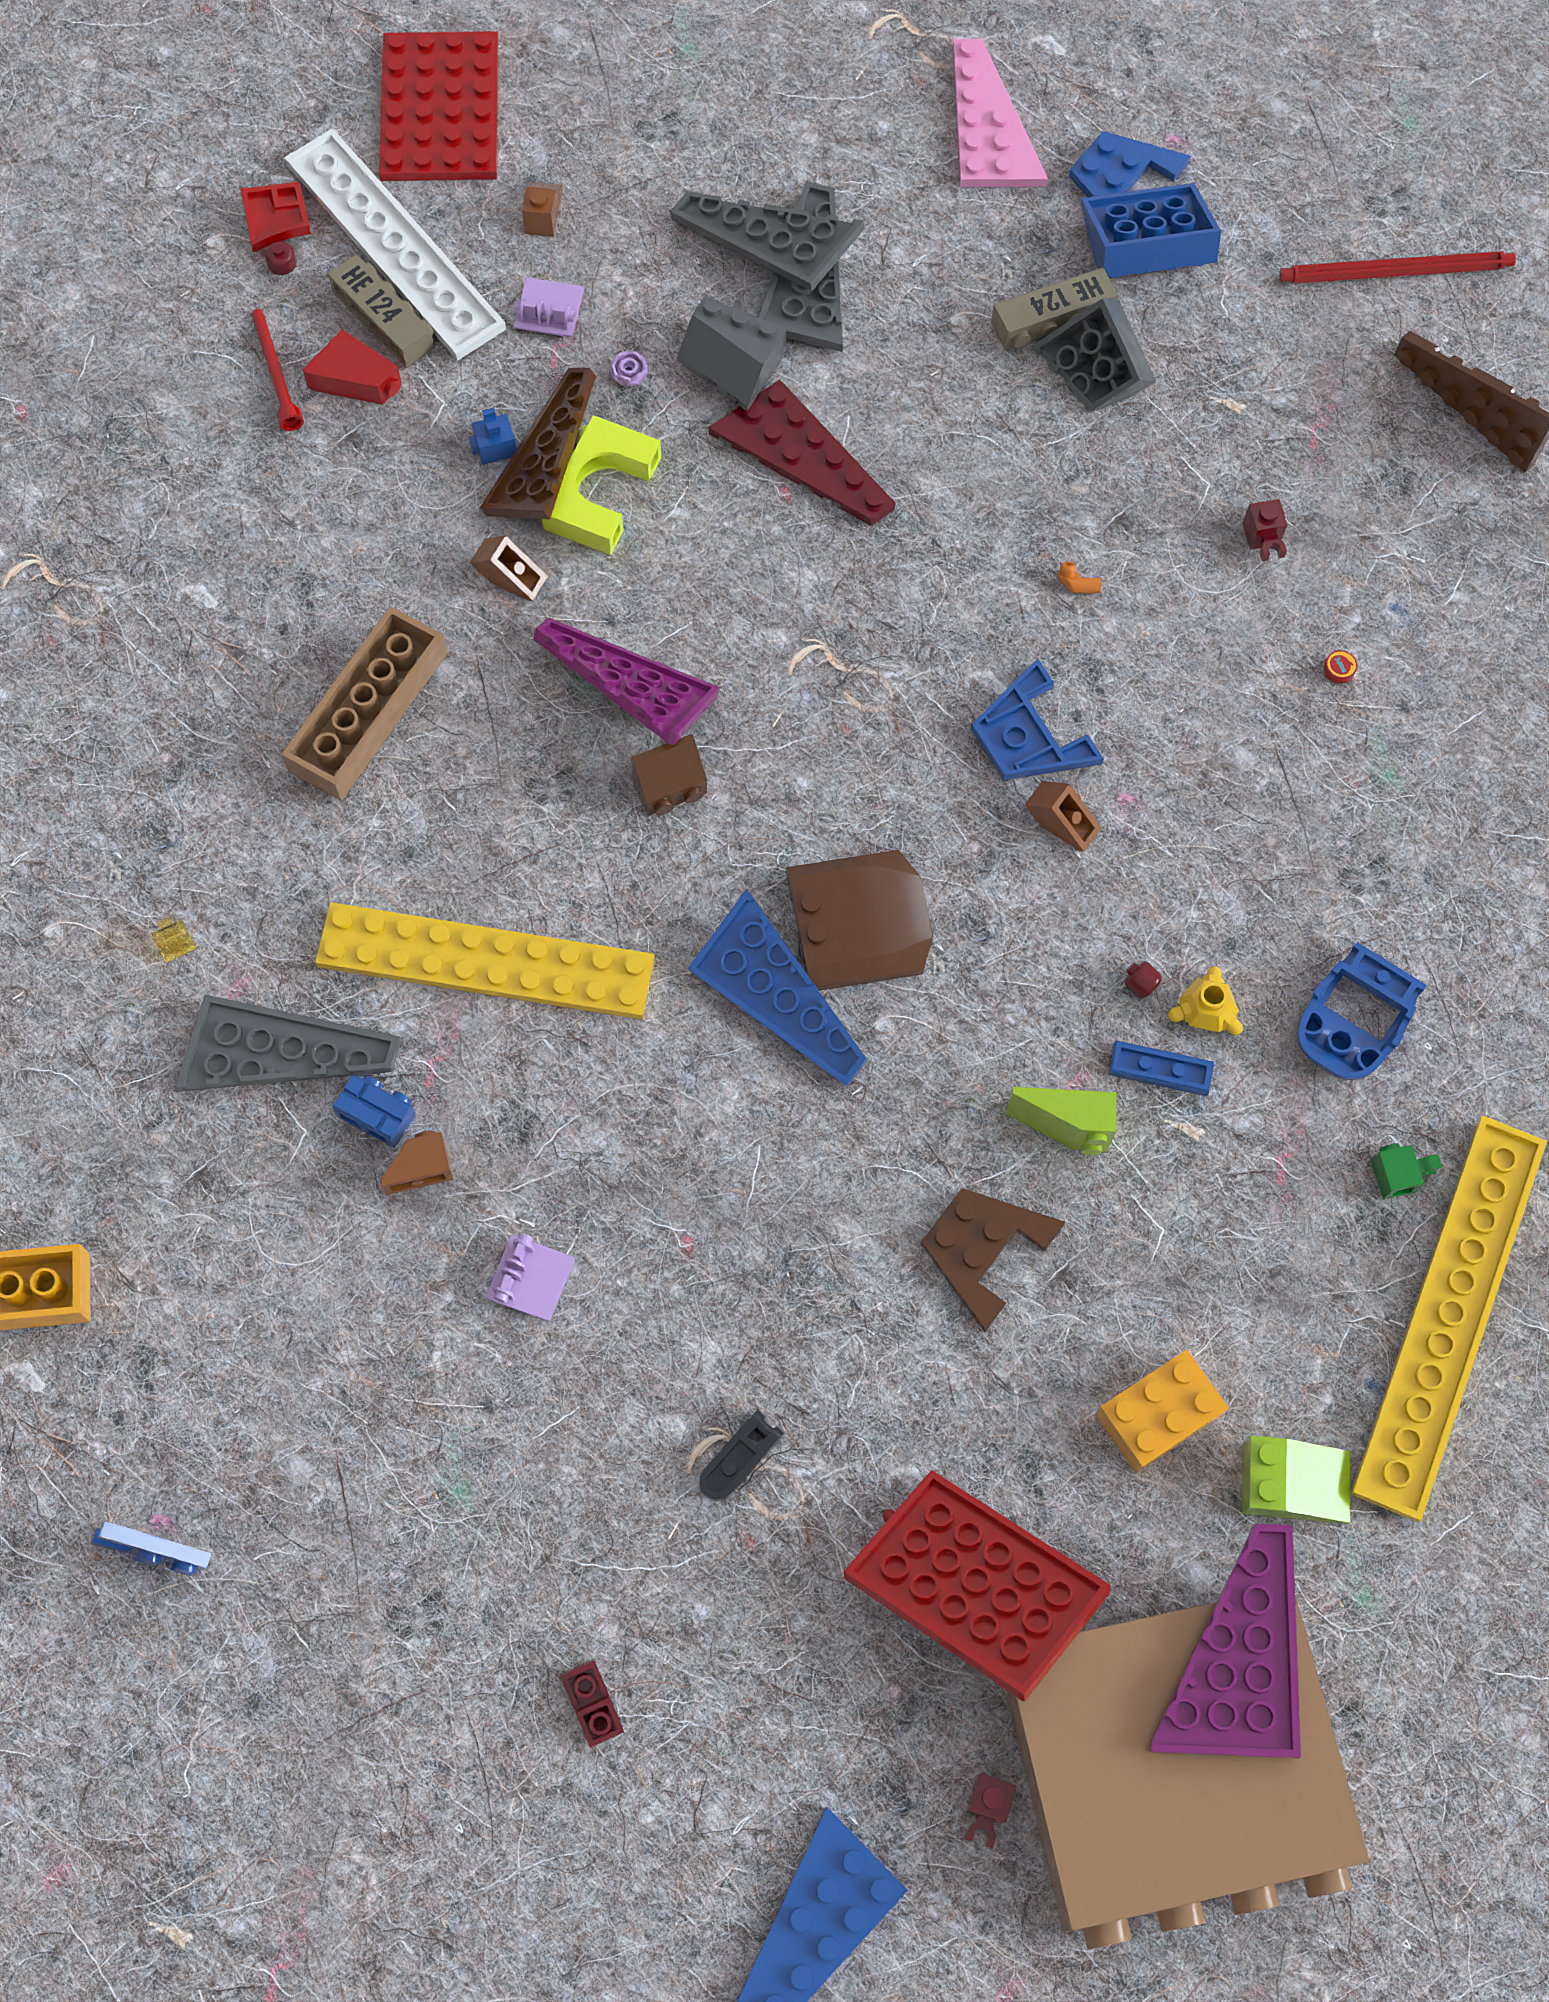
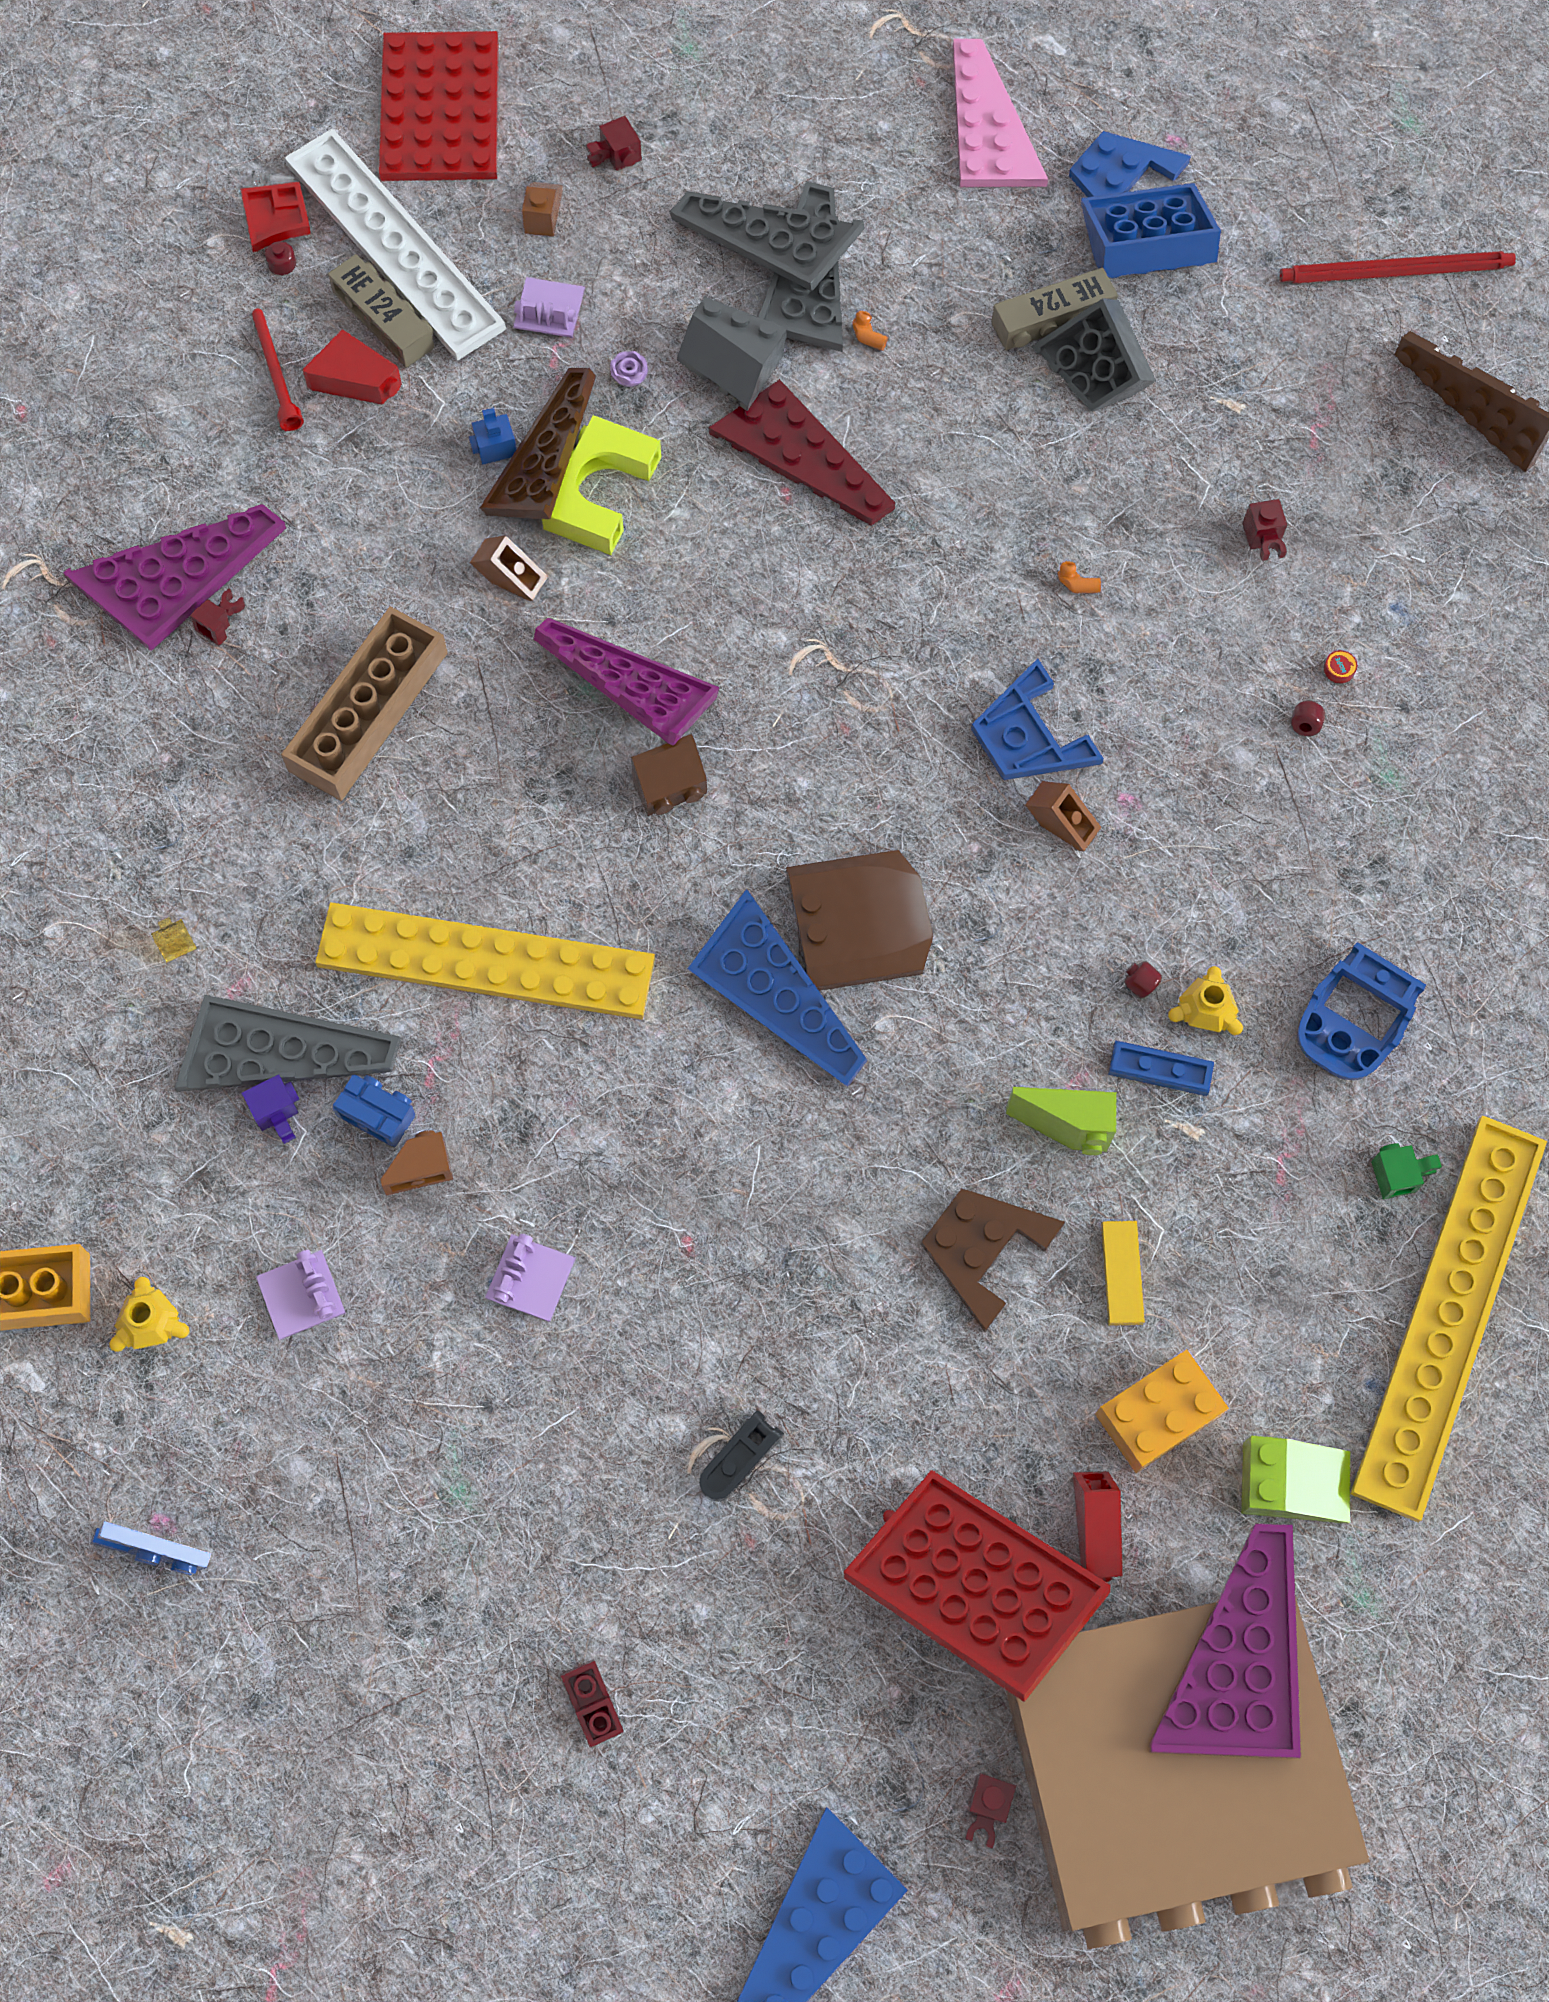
(146, 1319): none -> yellow rock
(165, 582): none -> magenta wing
(212, 619): none -> dark red piece
(272, 1105): none -> dark purple brick
(300, 1294): none -> lavender hinge
(616, 143): none -> dark red brick
(865, 333): none -> orange arm
(1099, 1523): none -> red slope
(1122, 1273): none -> yellow tile
(1308, 718): none -> dark red piece

